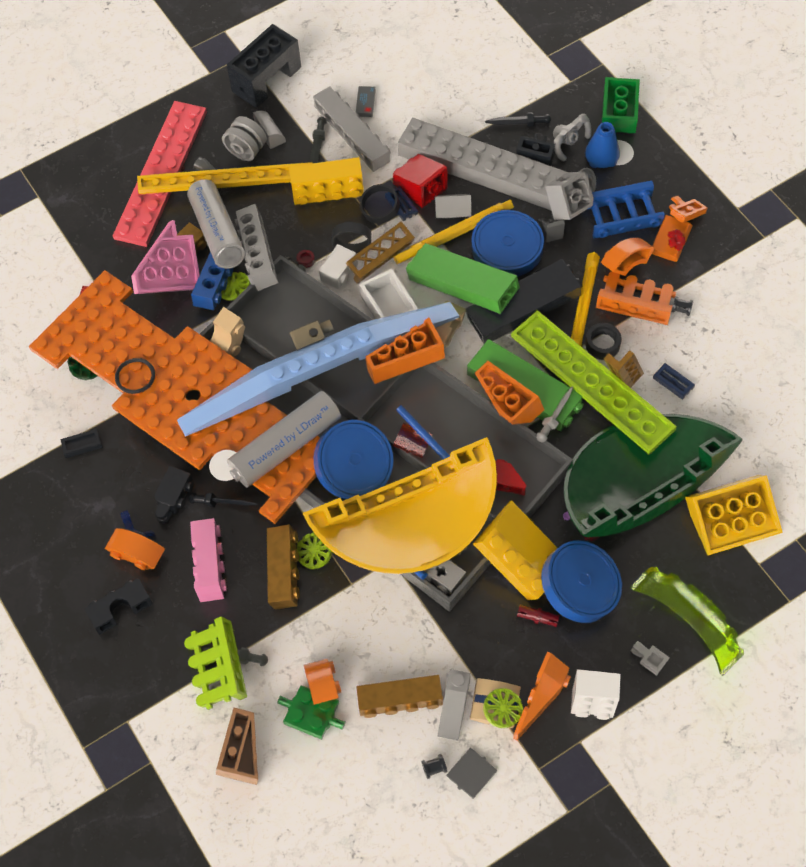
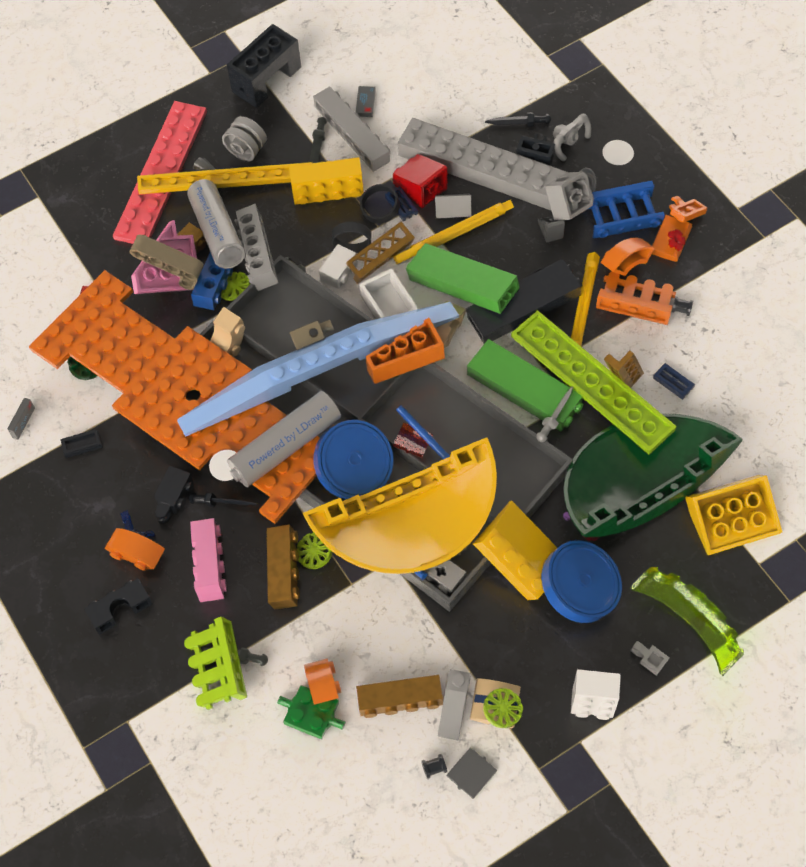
(21, 418): none -> dark grey tile
(130, 361): black tyre -> none
(168, 259): none -> dark tan beam
(238, 752): medium nougat wedge -> none
(273, 134): light grey brick -> none
(306, 258): dark red tile -> none
(508, 242): blue brick -> none
(508, 479): red slope -> none
(509, 396): orange wedge -> none
(538, 615): dark red pin -> none
(549, 683): orange wedge -> none
(603, 147): blue cone -> none
(607, 329): black tyre -> none
(621, 103): green brick -> none

